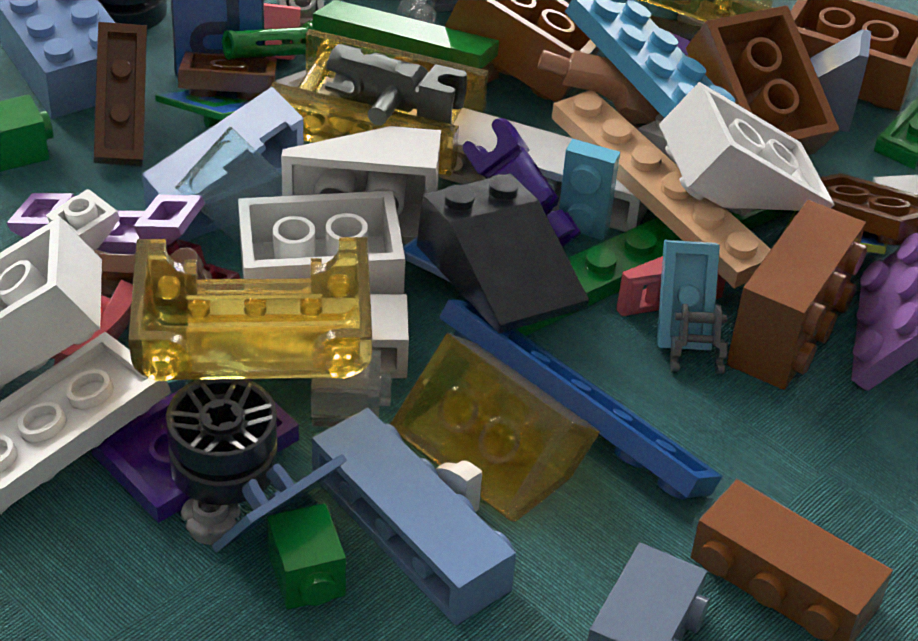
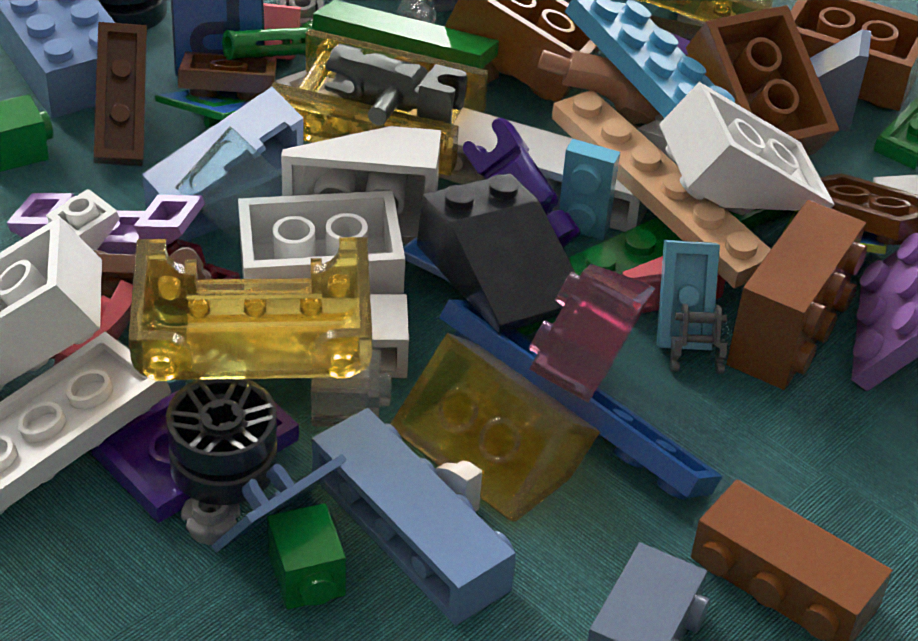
(589, 330): none -> clear pink slope

